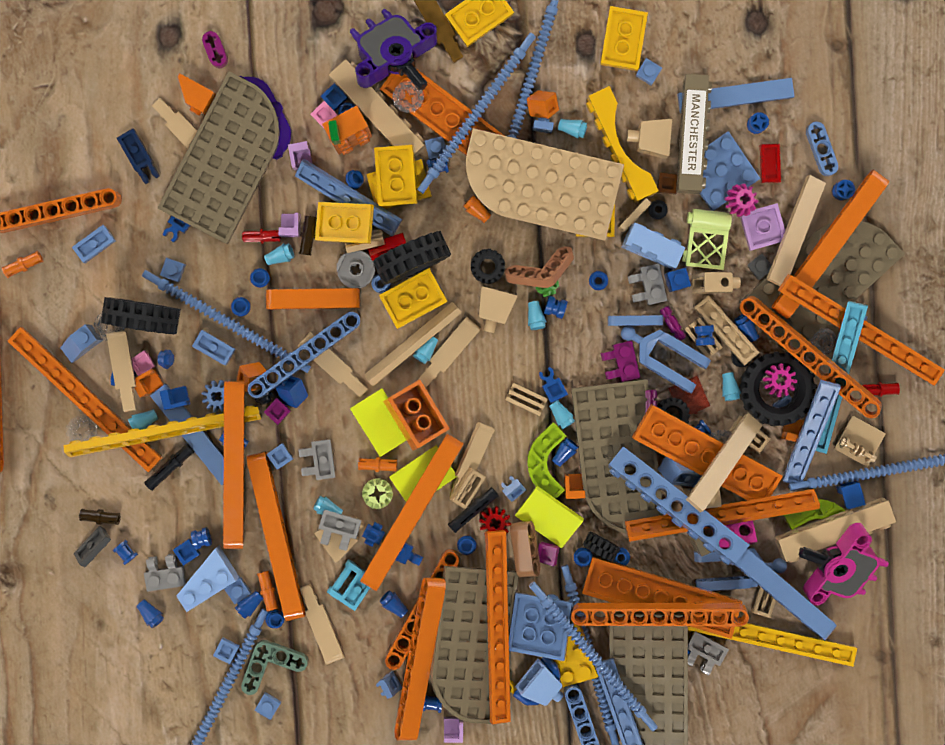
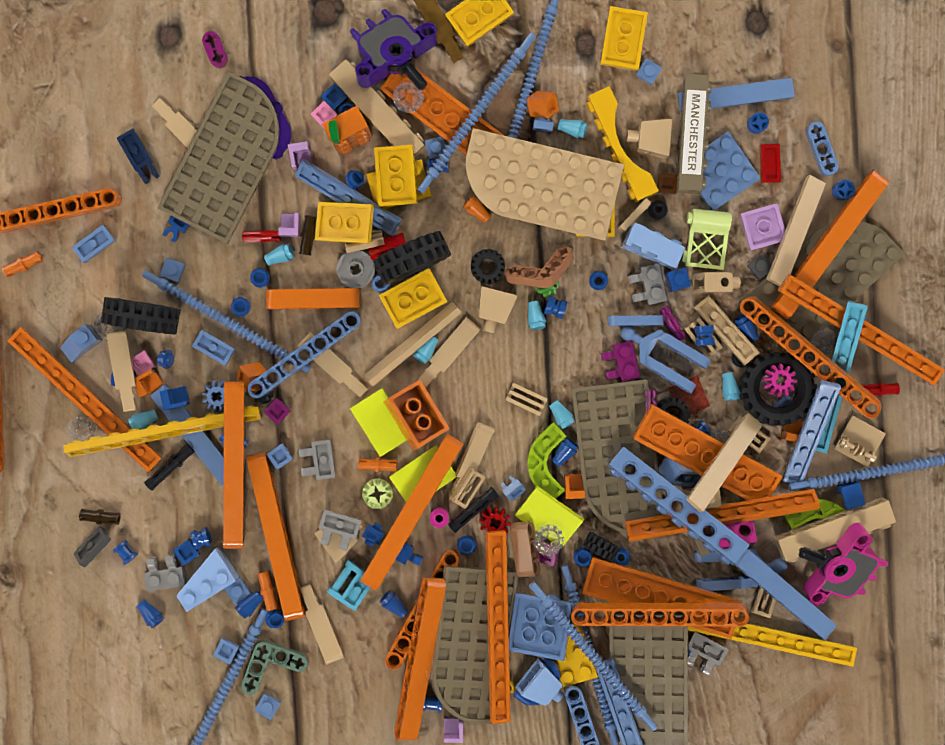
(195, 95): orange slope -> none
(292, 391): blue panel -> none
(324, 503): medium azure cone -> none
(389, 685): medium blue tile -> none
(439, 511): none -> dark pink brick
(542, 534): none -> clear gear
(554, 388): blue plate -> none
(742, 207): dark pink gear -> none

